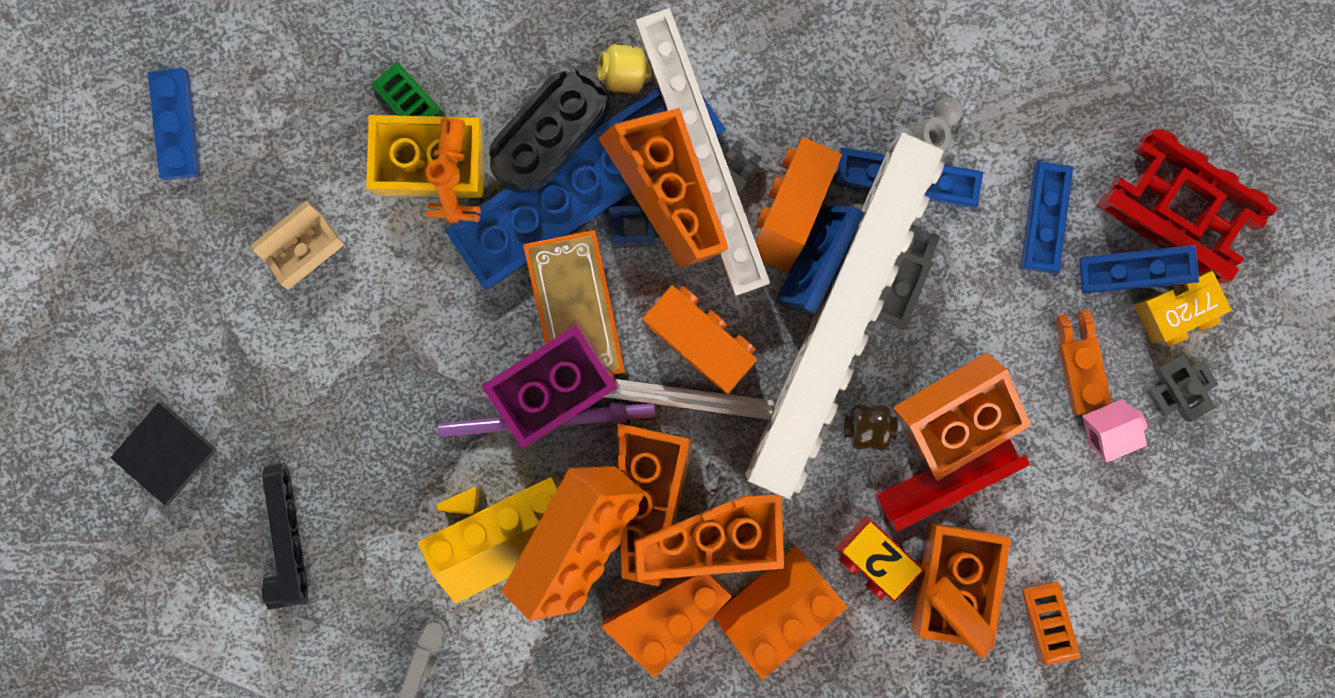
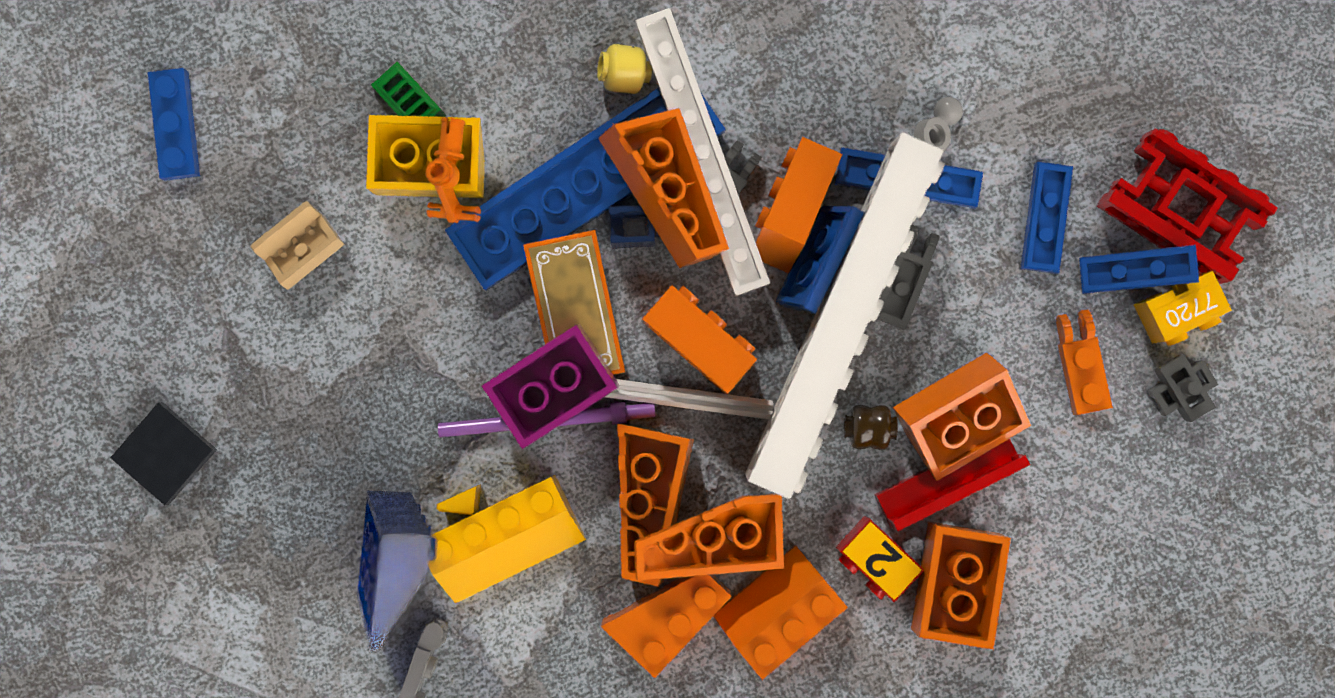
(290, 583): black beam -> none
(391, 560): none -> clear blue slope
(548, 130): black tile -> none
(572, 542): orange brick -> none
(961, 616): orange slope -> none
(1066, 635): orange slope -> none
(1115, 430): bright pink brick -> none

